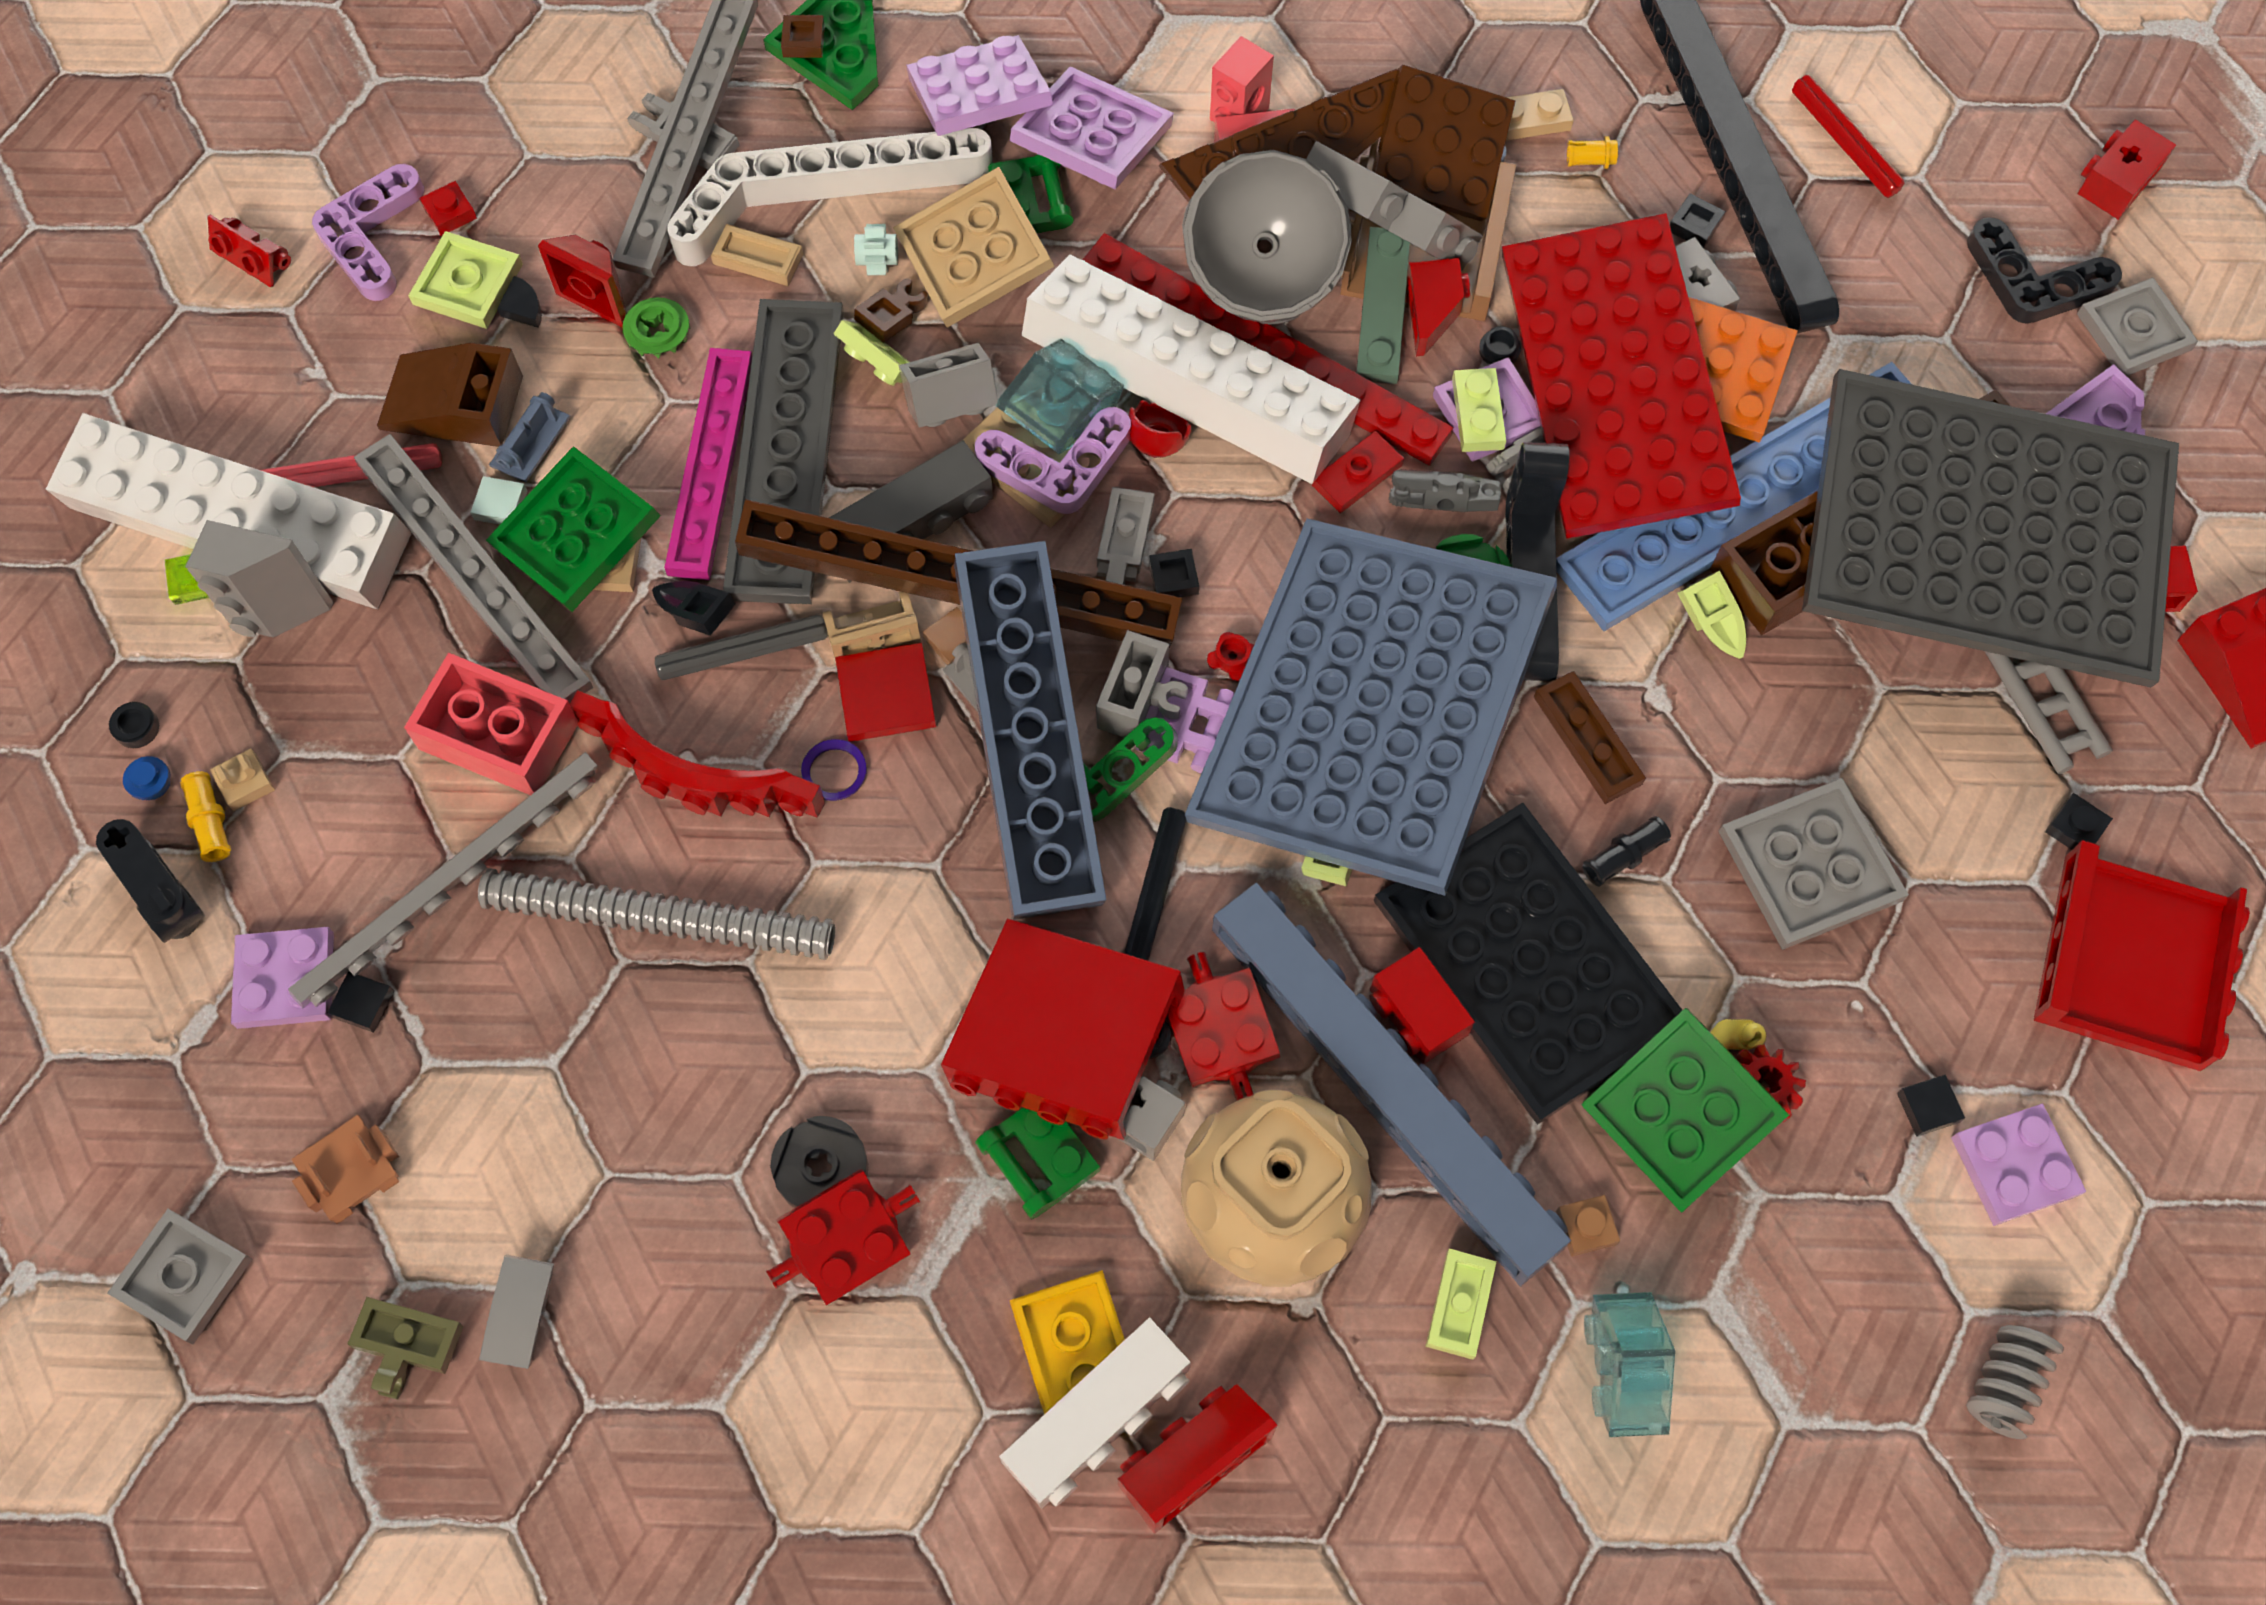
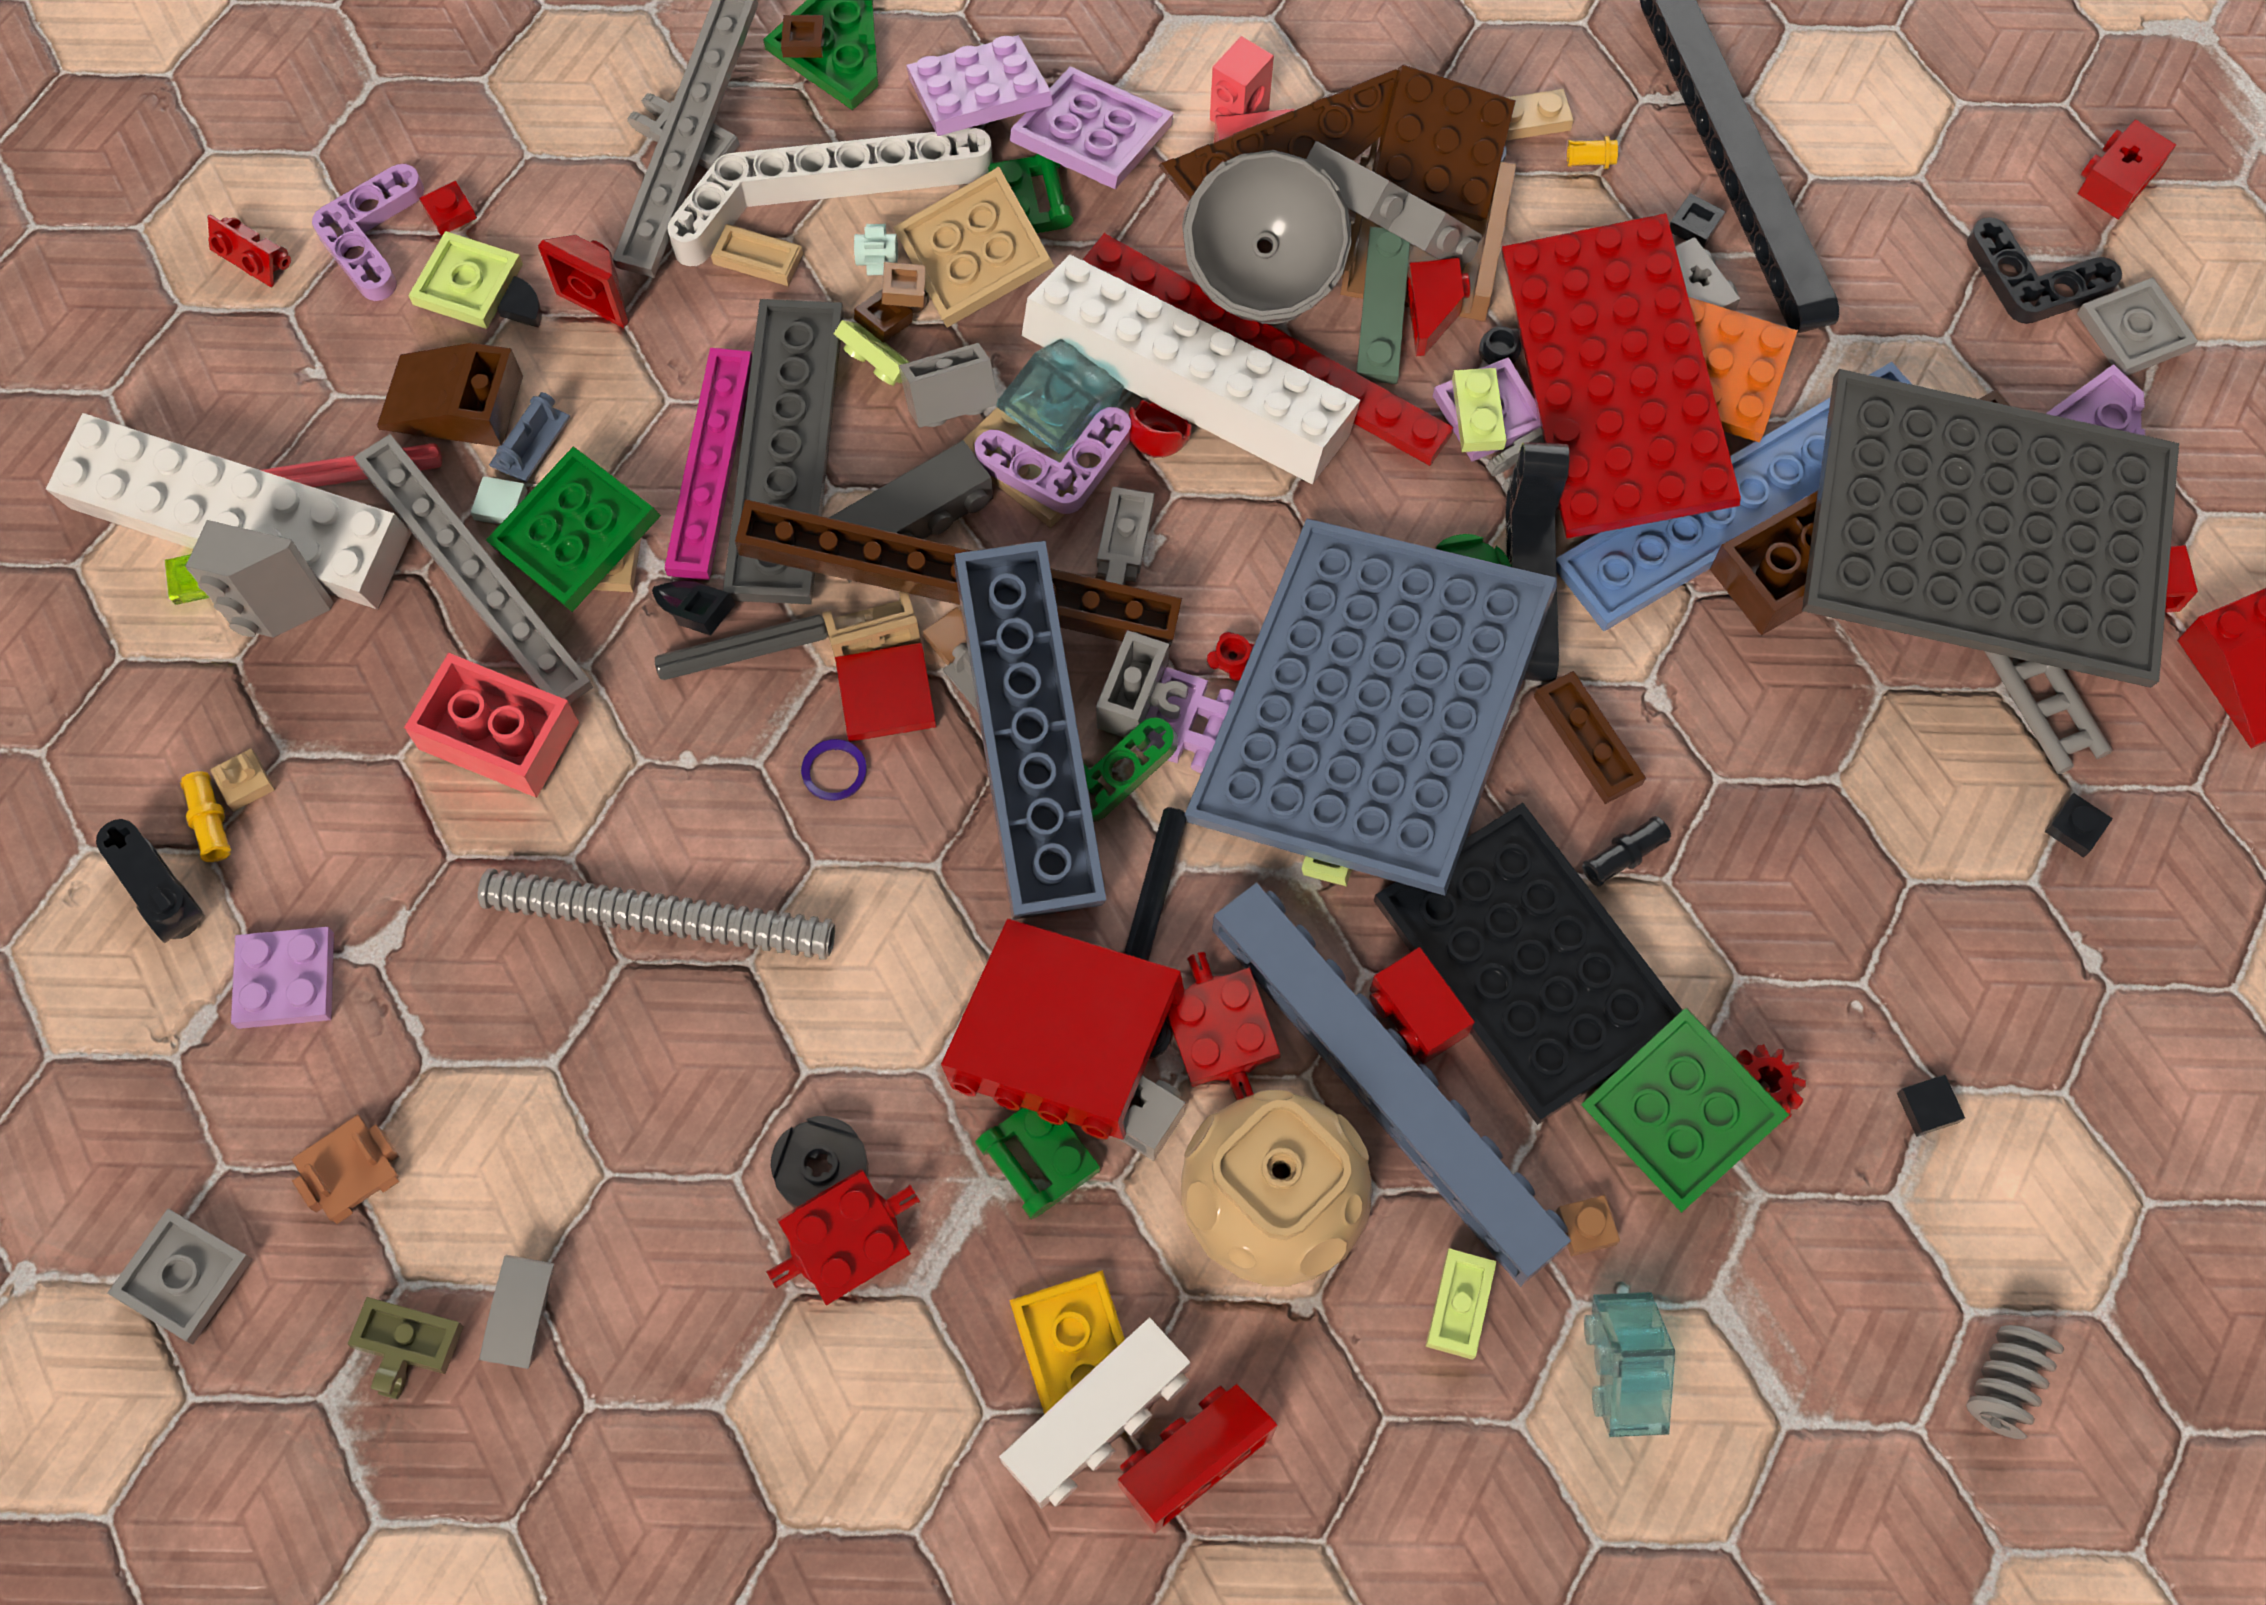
(134, 725): black tile -> none
(147, 778): blue plate -> none
(360, 1001): black tile -> none
(432, 892): light grey plate -> none
(652, 313): bright green gear -> none
(695, 785): red piece -> none
(903, 284): none -> medium nougat plate
(1174, 573): black plate -> none
(1358, 472): red plate -> none
(1444, 491): dark grey hinge -> none
(1716, 613): yellowish green plate -> none
(1739, 1034): light yellow arm -> none
(1812, 863): light grey plate -> none
(1848, 136): red axle -> none
(2018, 1164): lavender plate -> none
(2141, 961): red panel -> none

